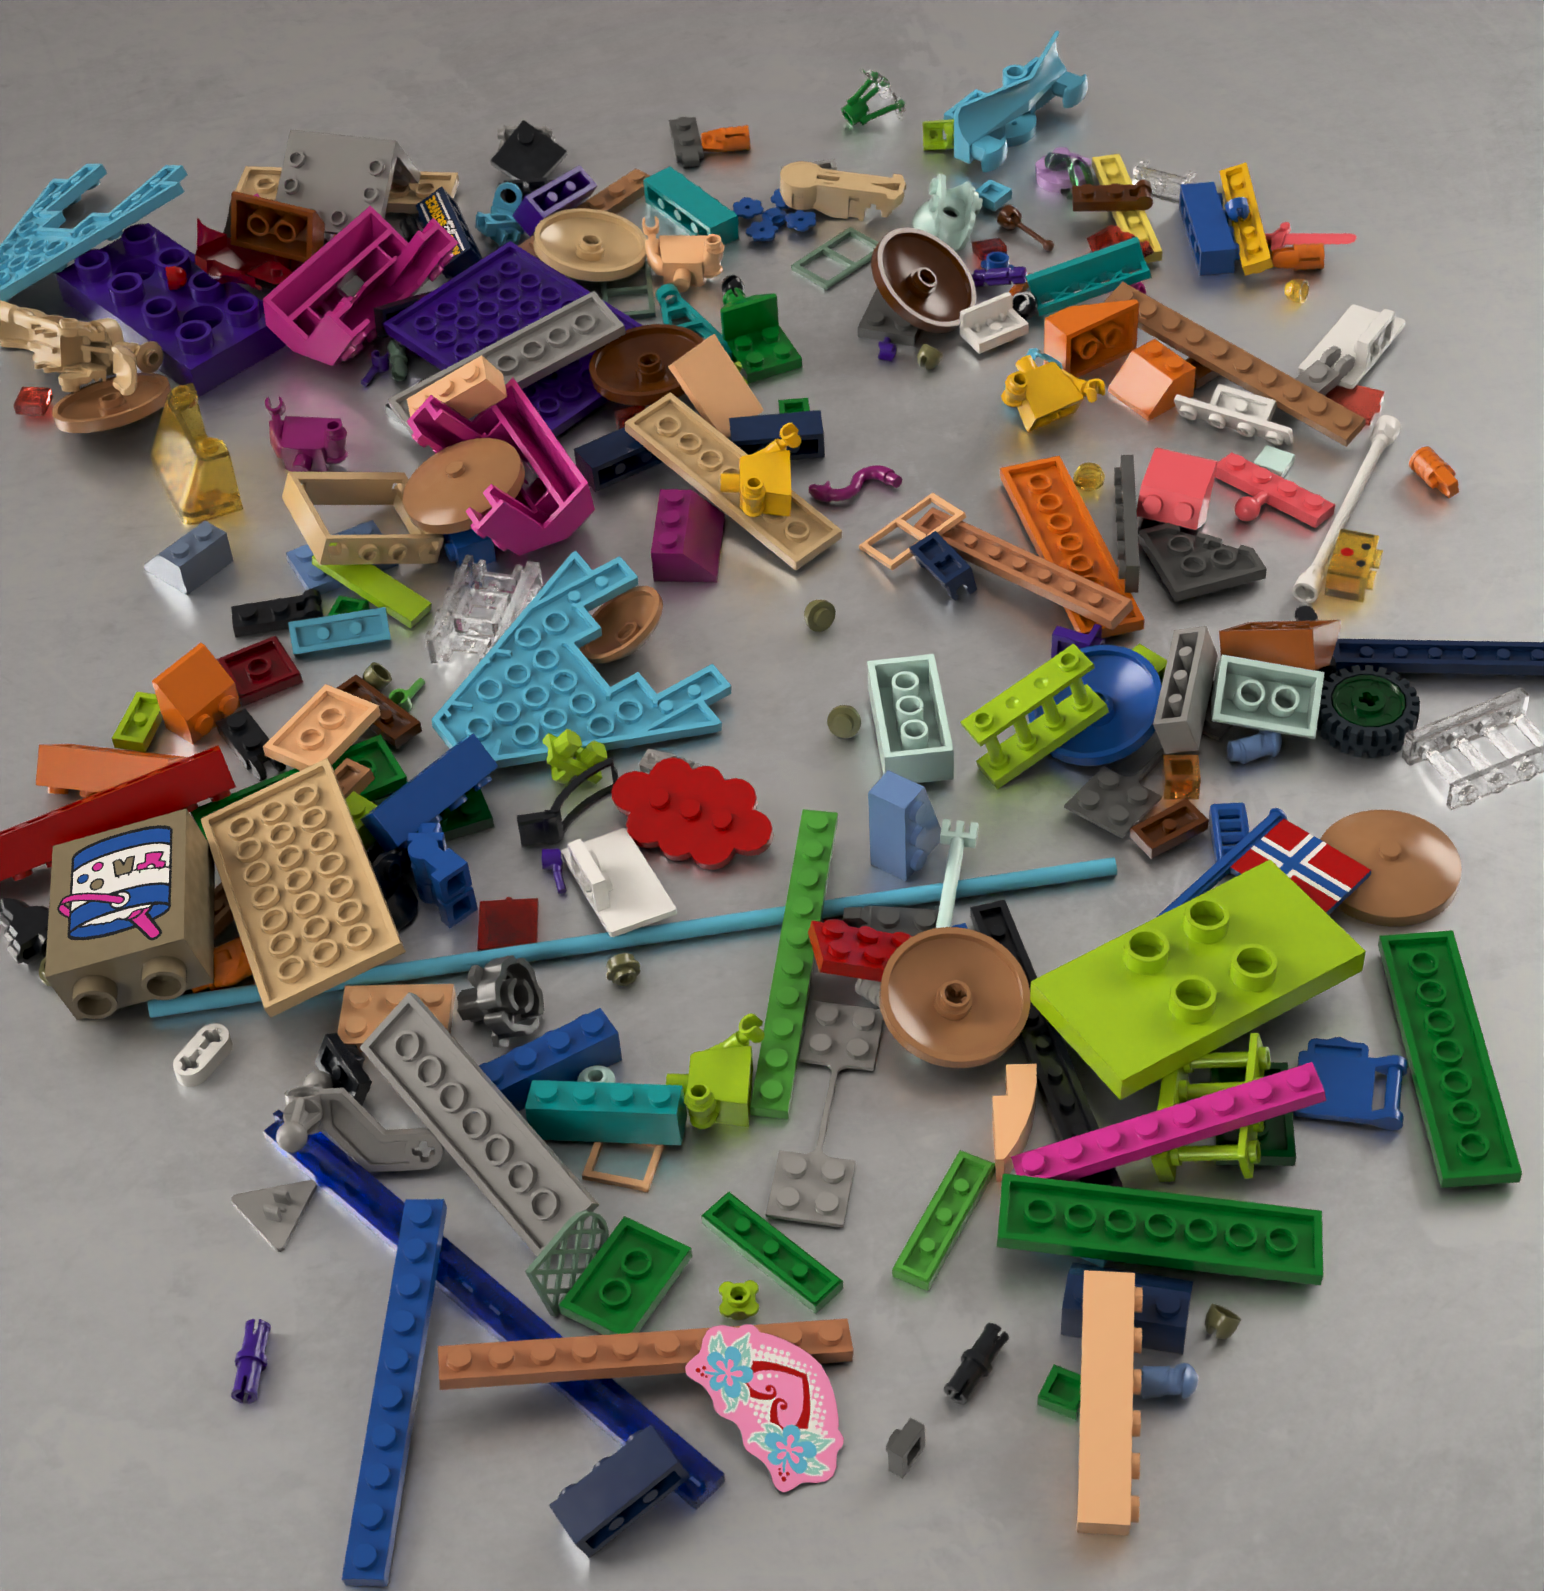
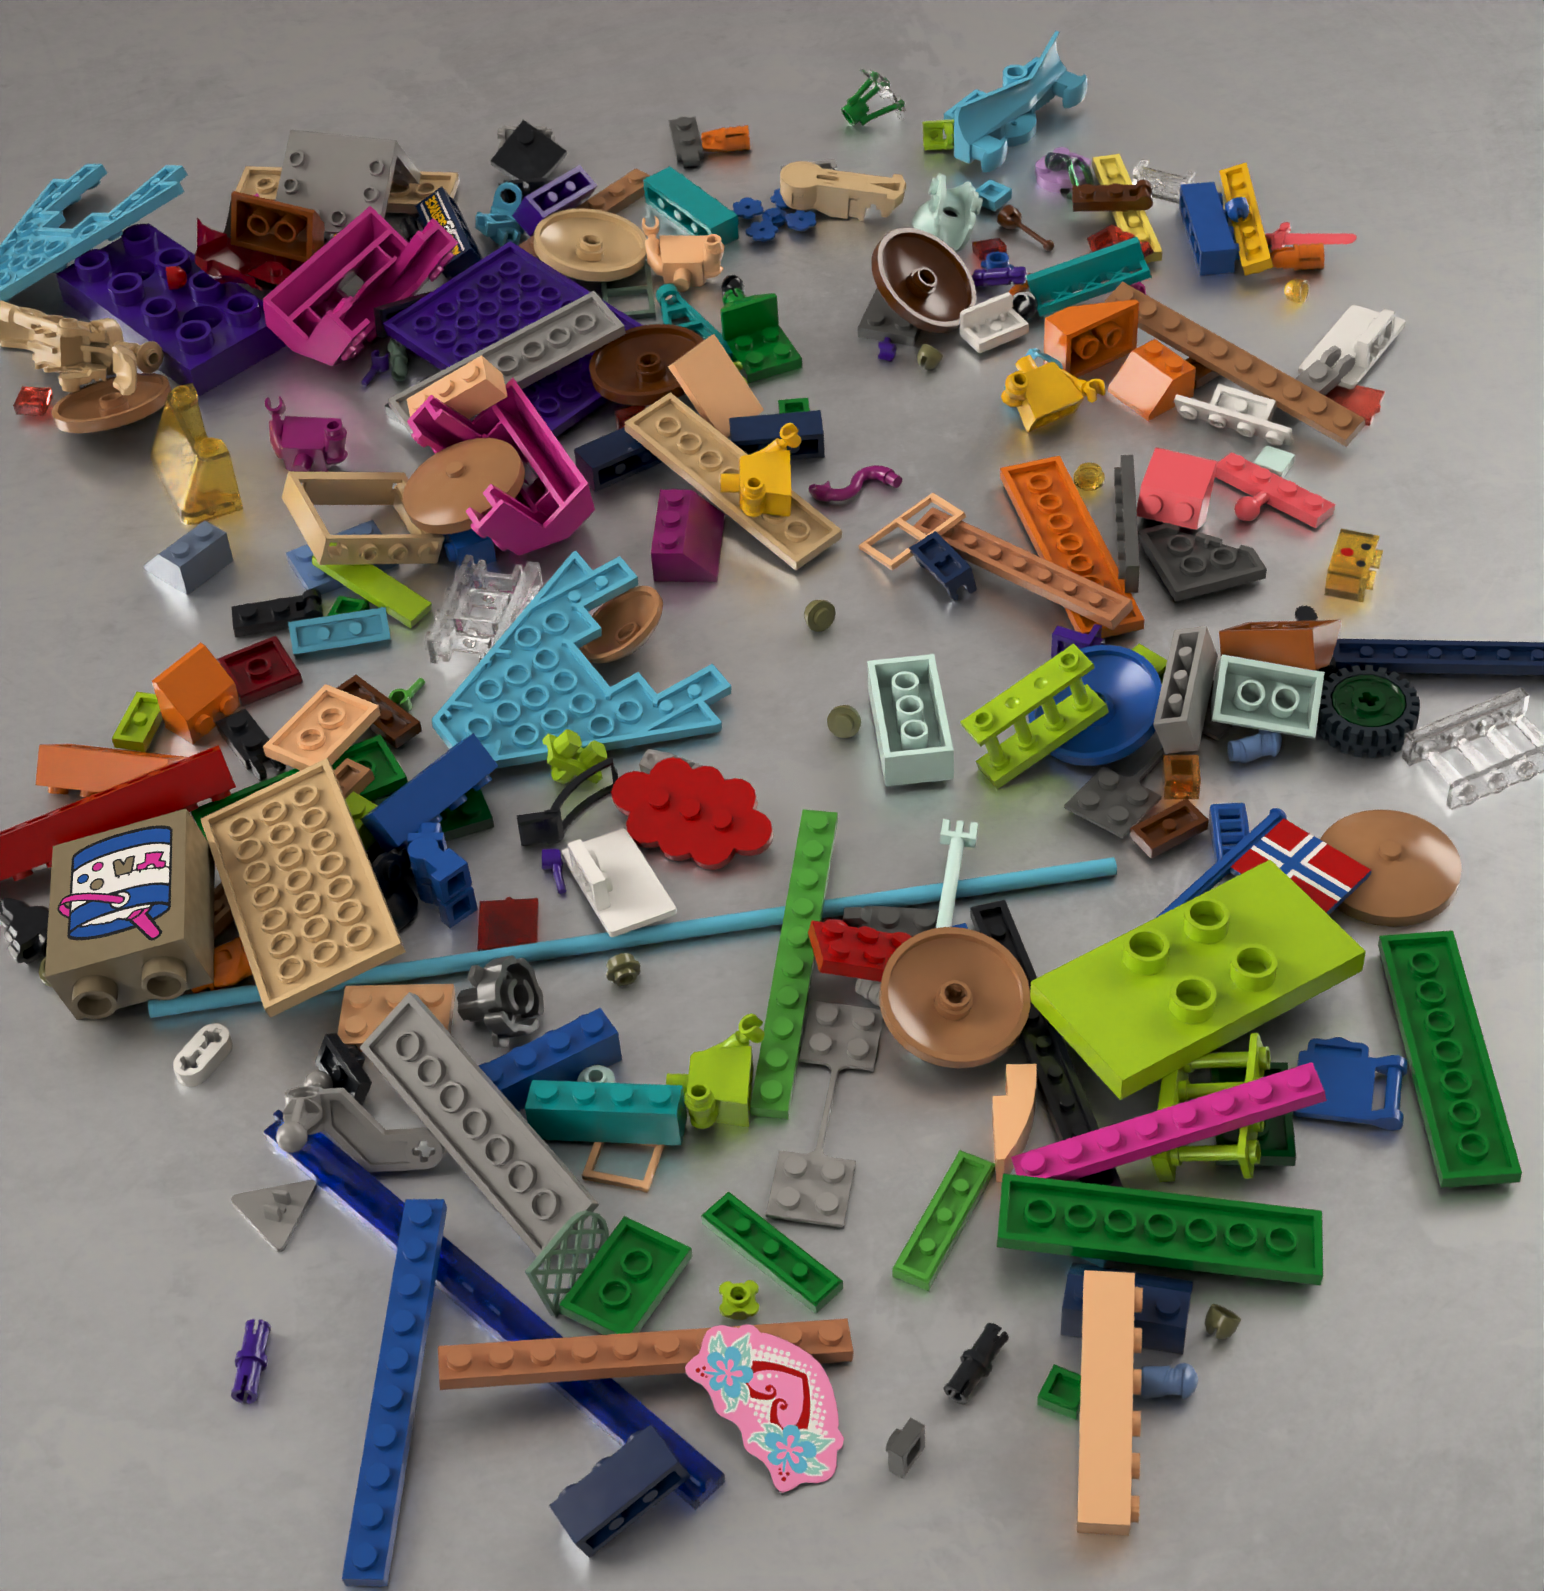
(377, 676): olive hinge -> none
(826, 249): sand green window -> none
(901, 825): medium blue wedge -> none
(1312, 580): white hose -> none
(1434, 471): orange hinge -> none

